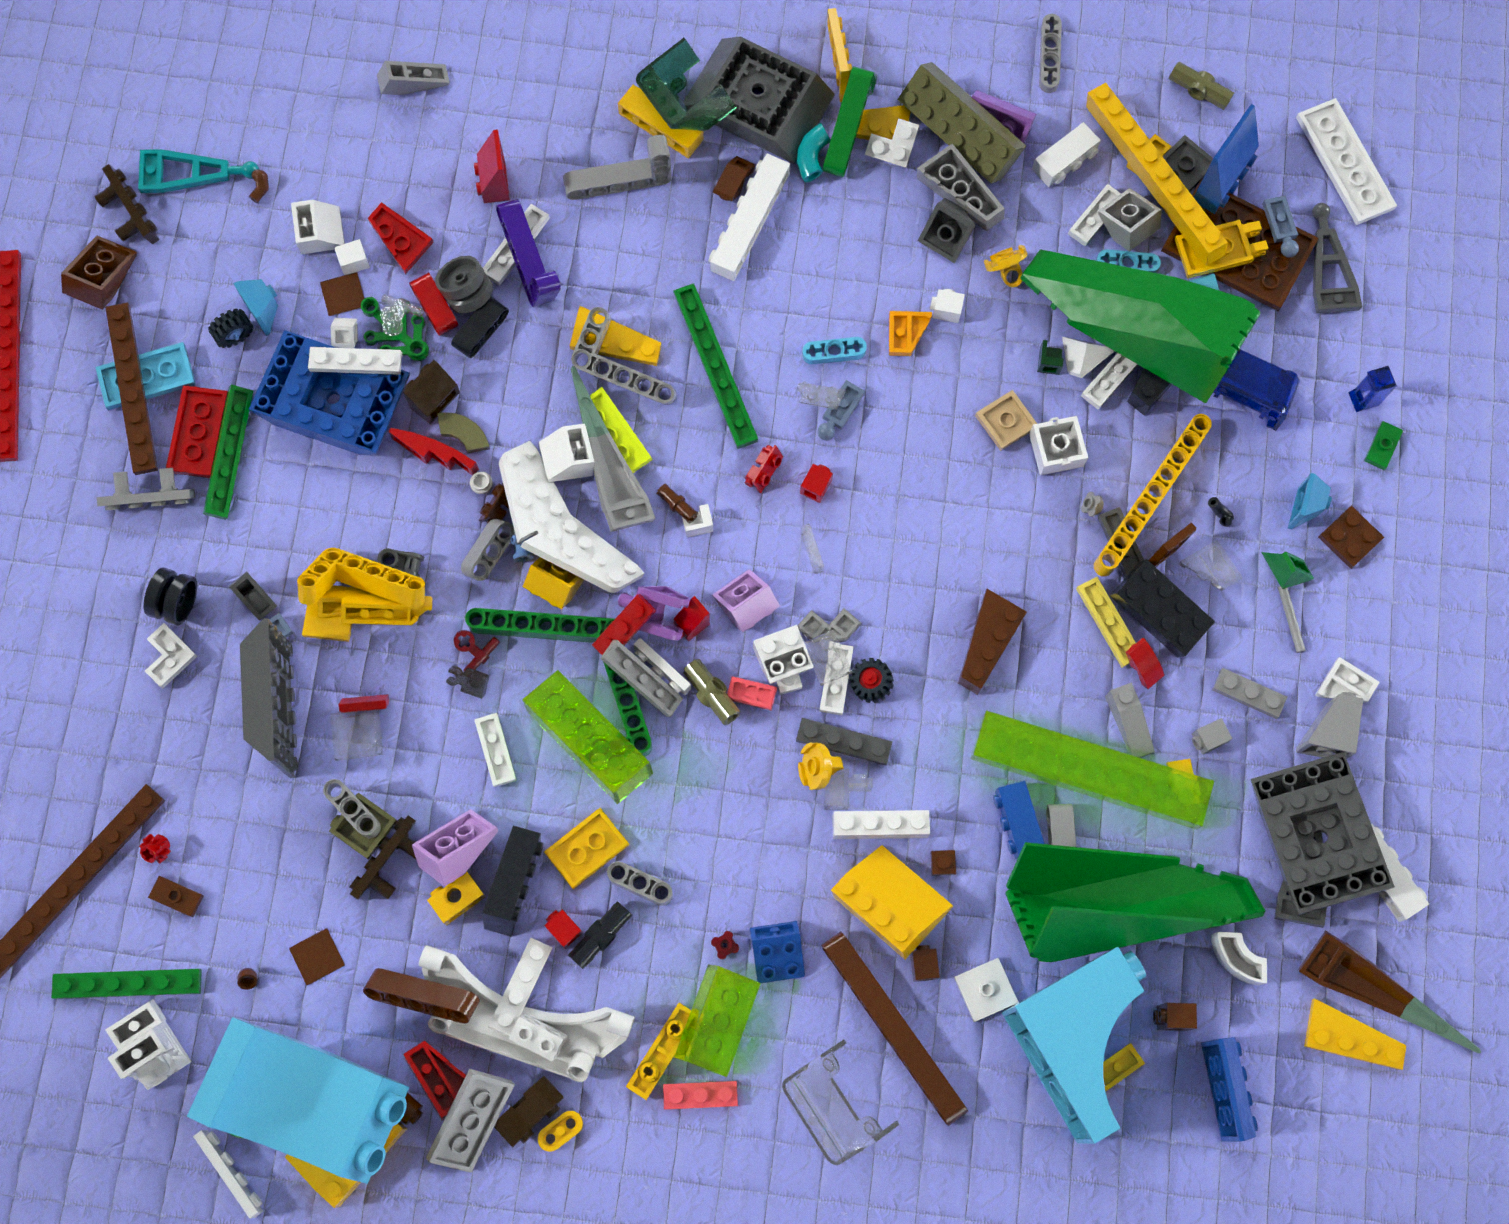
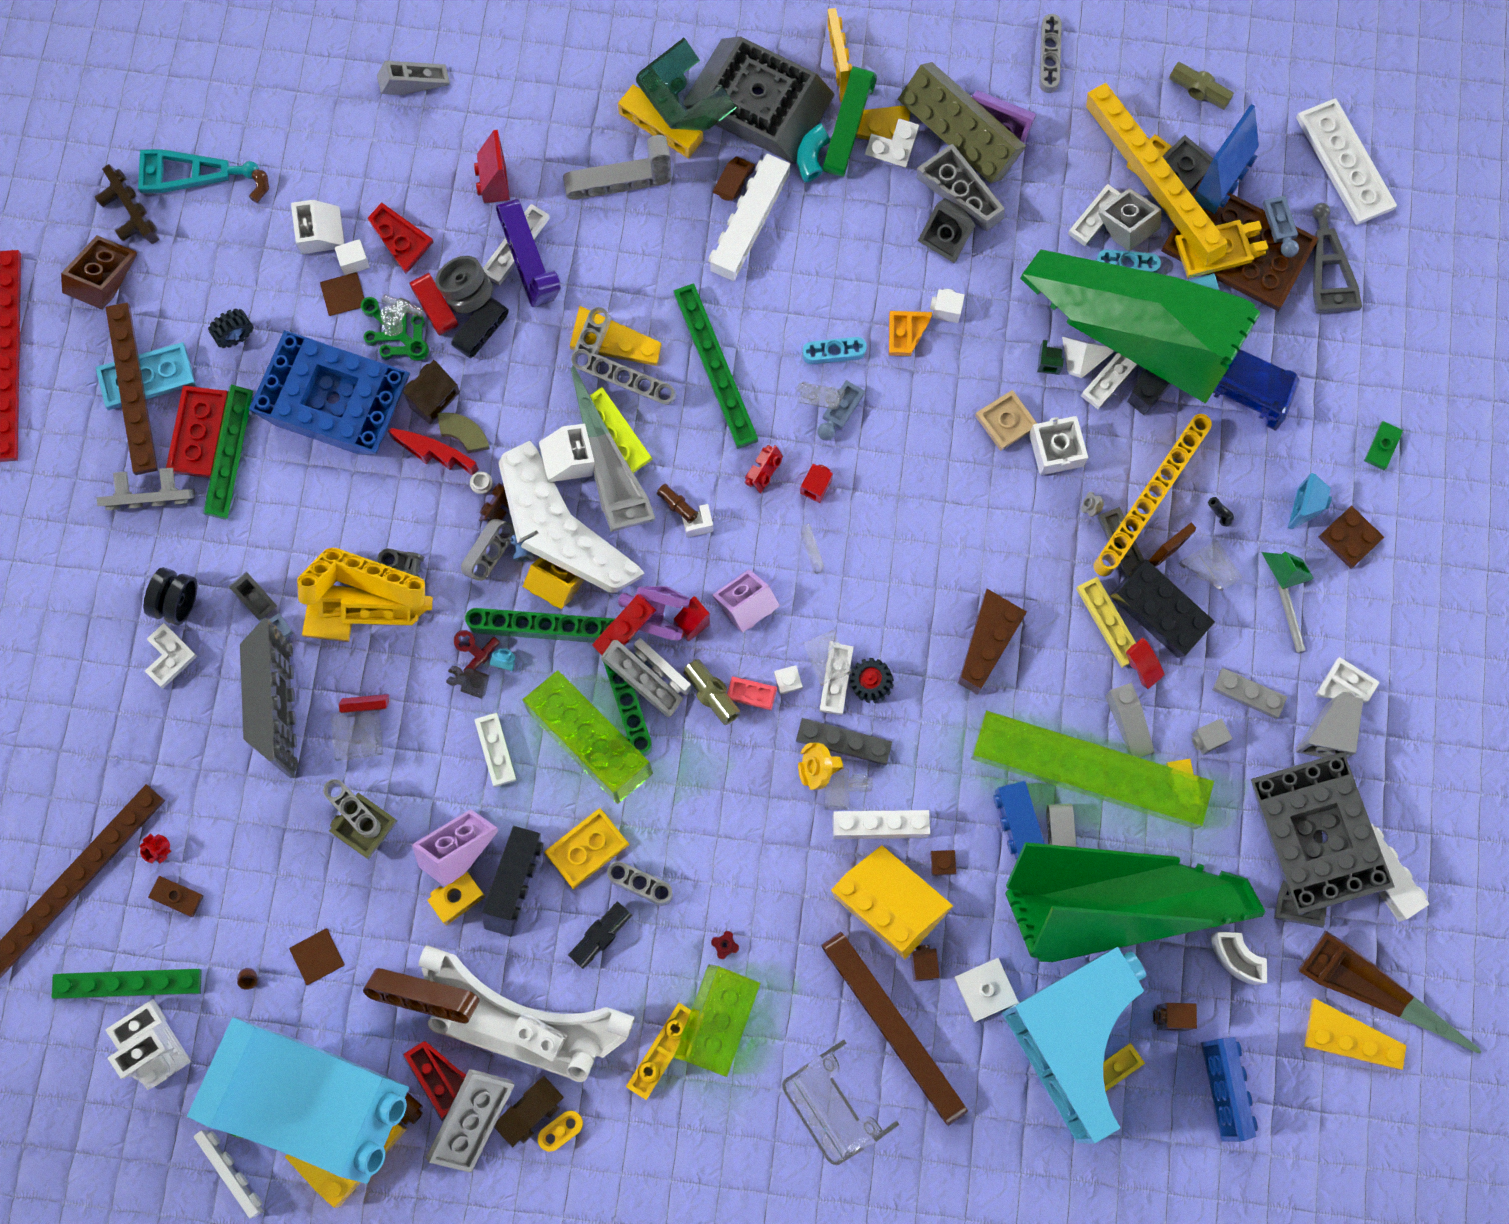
(259, 301): dark azure slope -> none
(344, 333): white brick -> none
(355, 360): white plate -> none
(371, 877): dark brown plate -> none
(503, 659): none -> medium azure plate
(520, 987): white plate -> none
(562, 928): red brick -> none
(700, 1095): coral plate -> none
(777, 952): blue bracket -> none
(782, 654): white slope -> none
(844, 625): light grey tile -> none
(1007, 261): yellow tile -> none
(1066, 155): white brick -> none
(1381, 385): clear blue window -> none

